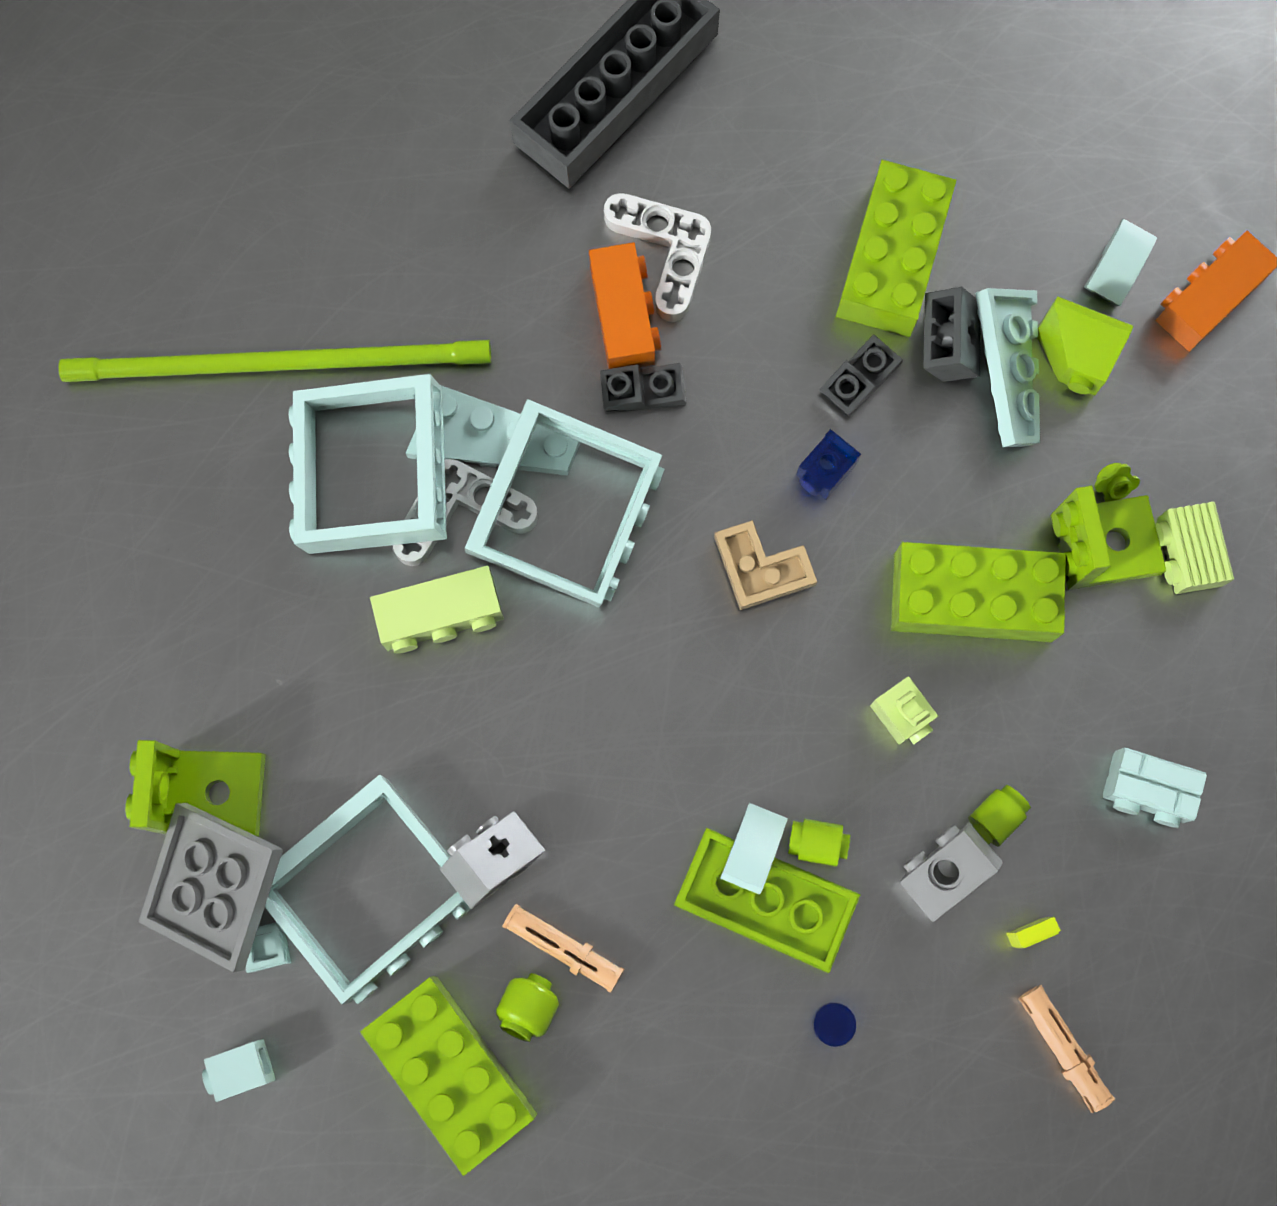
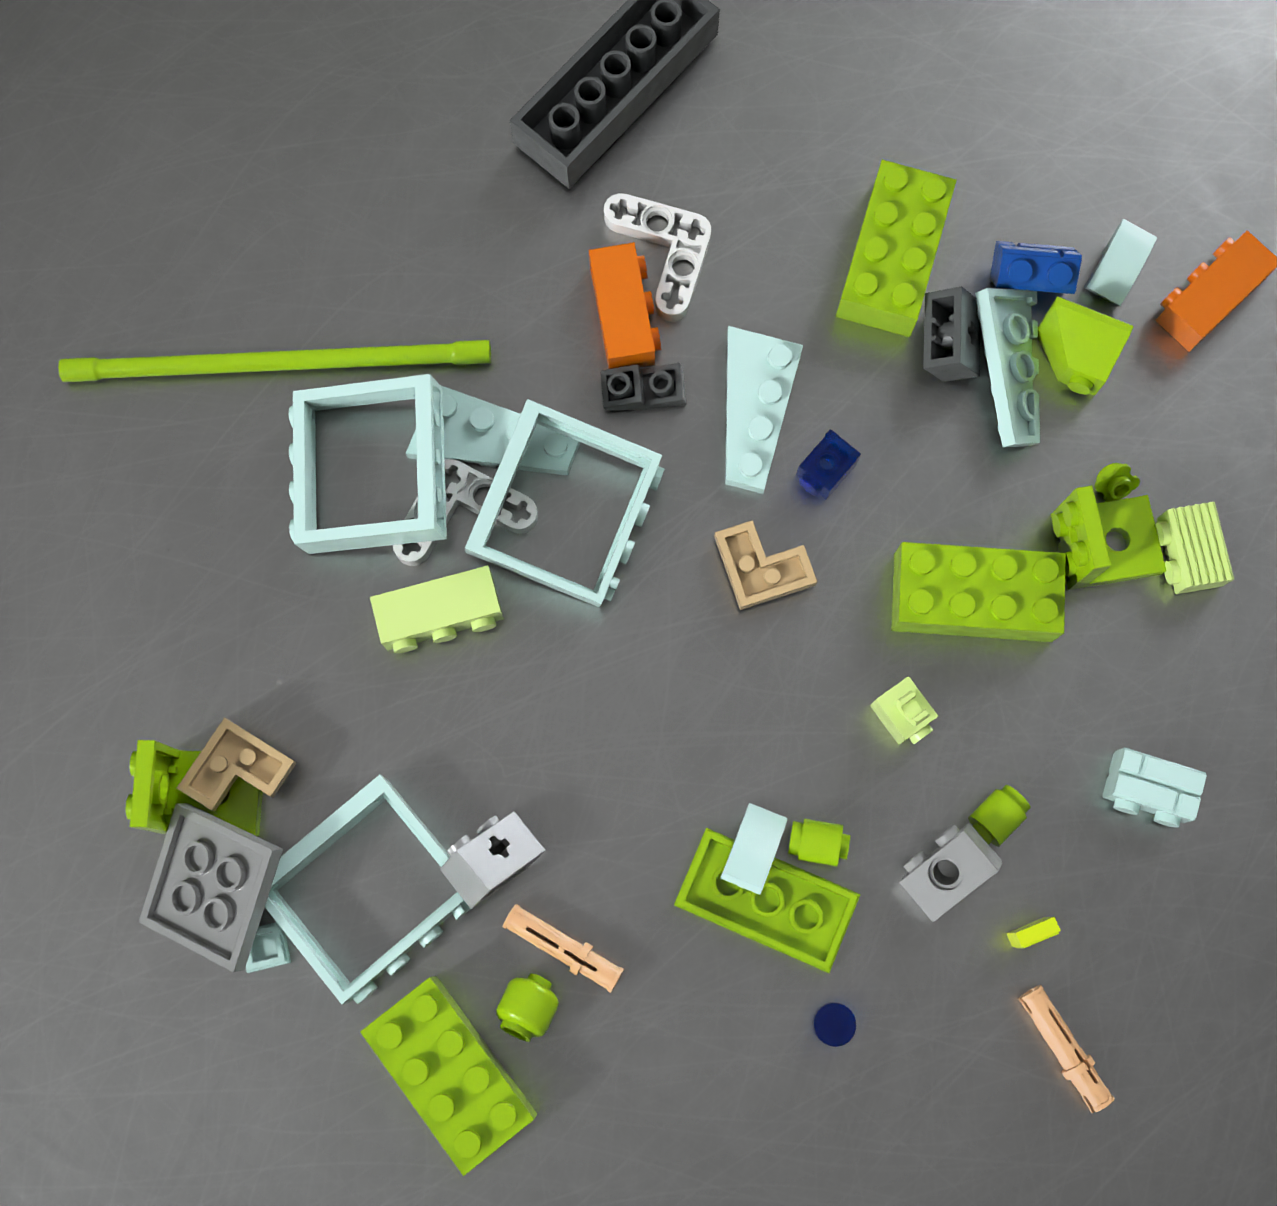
(232, 755): none -> tan plate
(238, 1070): light aqua brick -> none
(757, 396): none -> light aqua wing
(861, 375): dark grey slope -> none
(1035, 267): none -> blue brick

